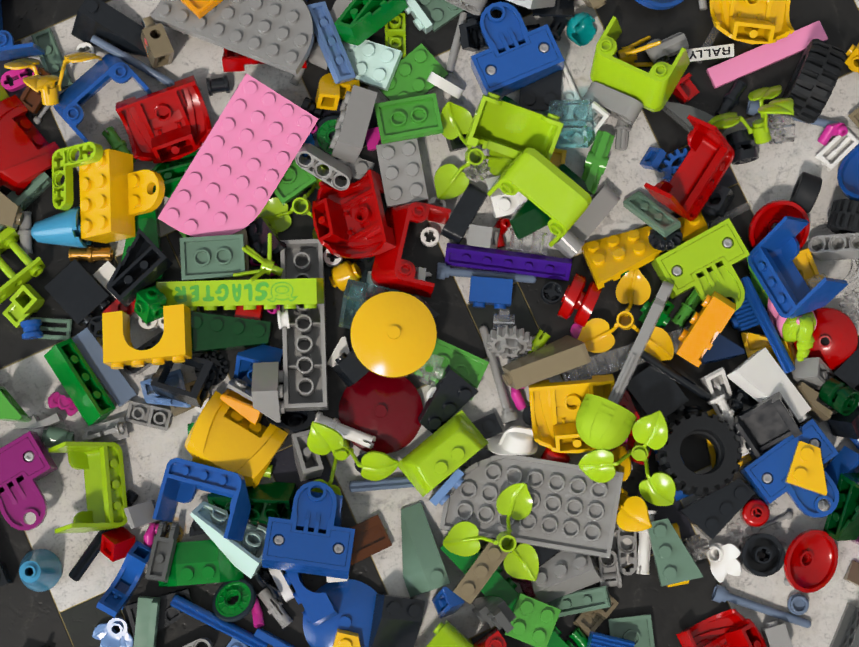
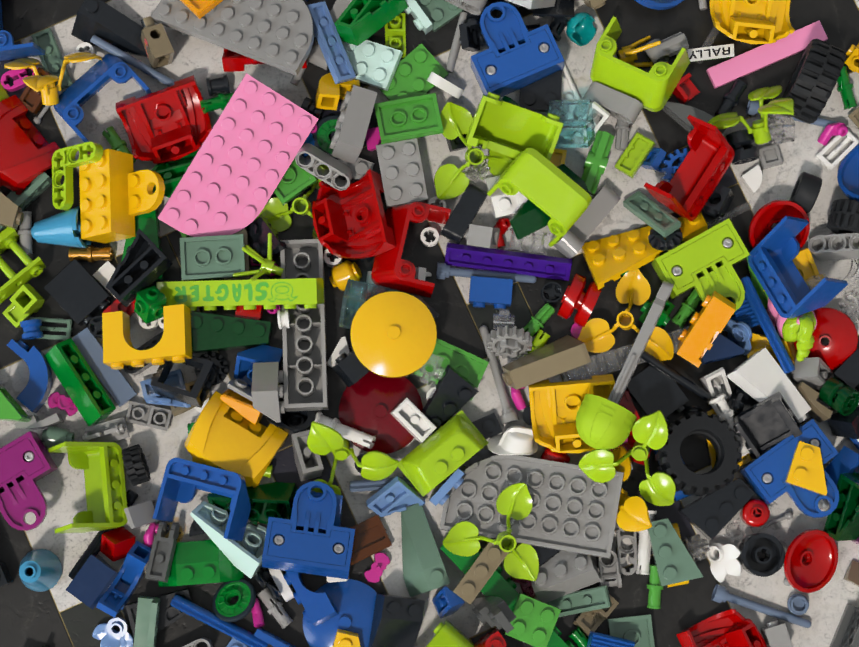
(40, 376): none -> blue arch
(92, 580): none -> dark blue slope
(136, 465): none -> black tyre
(215, 103): none -> green pin
(381, 561): none -> dark pink piece
(394, 498): none -> medium blue wing
(413, 420): none -> white slope
(539, 319): none -> bright green axle
(634, 155): none -> lime plate
(654, 591): none -> bright green pin
(740, 334): none -> medium blue plate
(753, 179): none -> white tile
(770, 156): none -> light grey tile
(845, 89): none -> green pin

